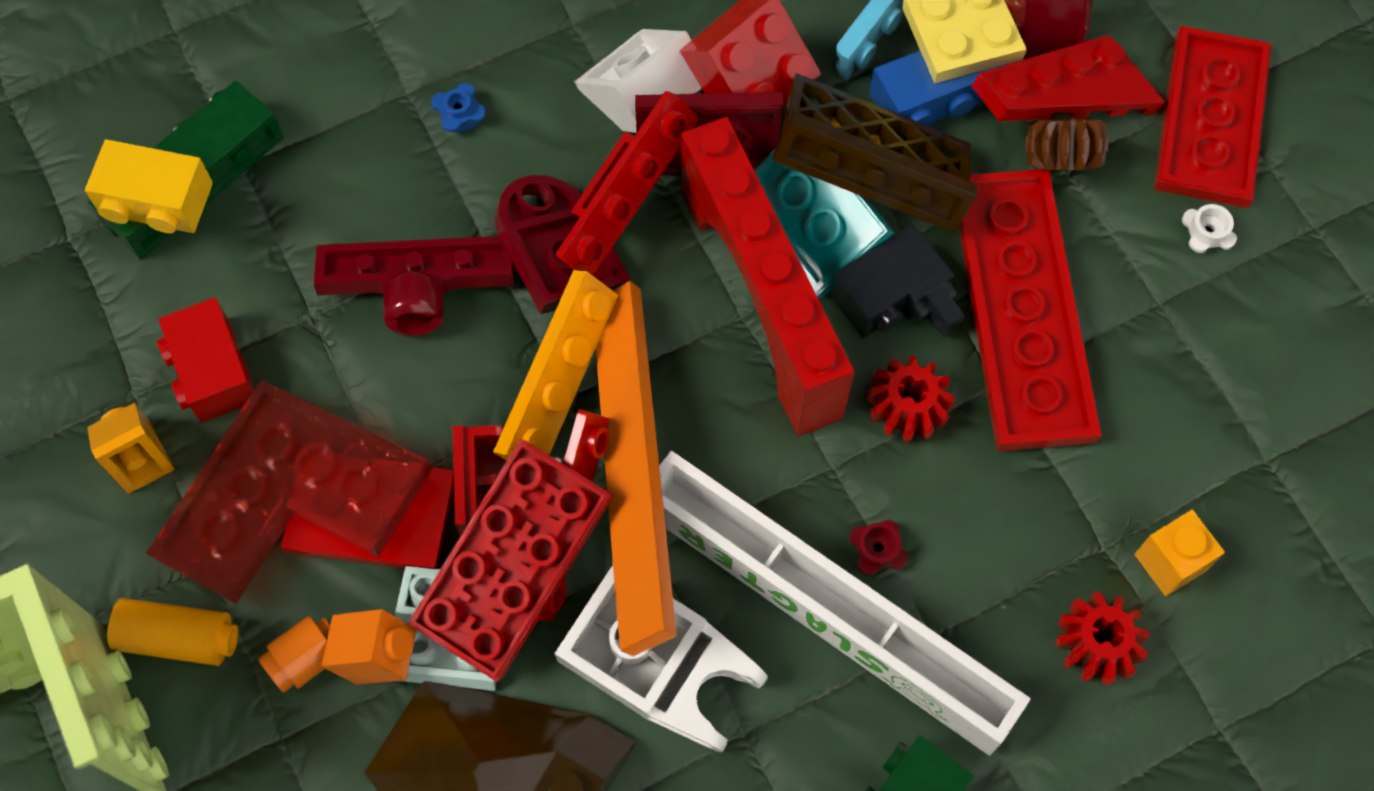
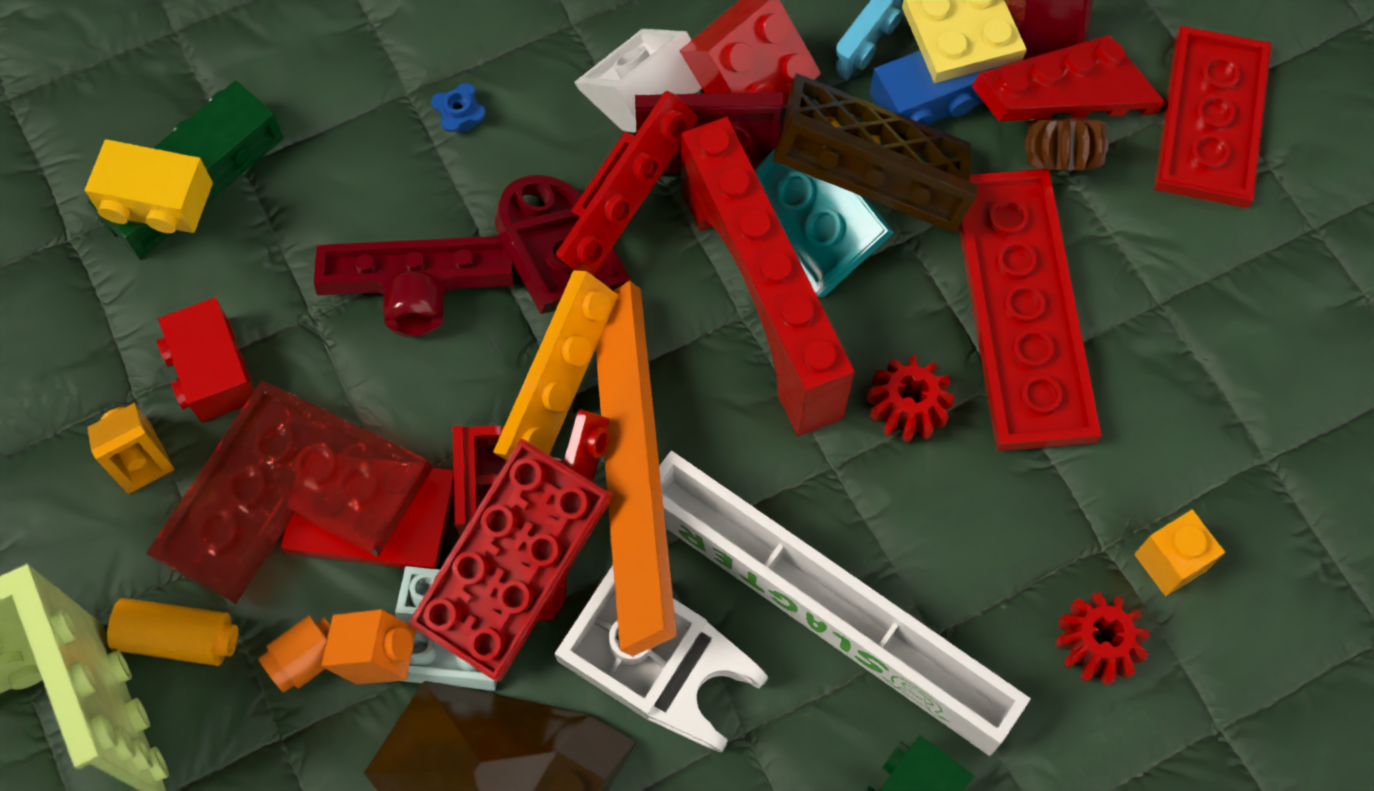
(881, 533): dark red plate -> none
(894, 282): black hinge -> none
(1216, 218): white plate -> none

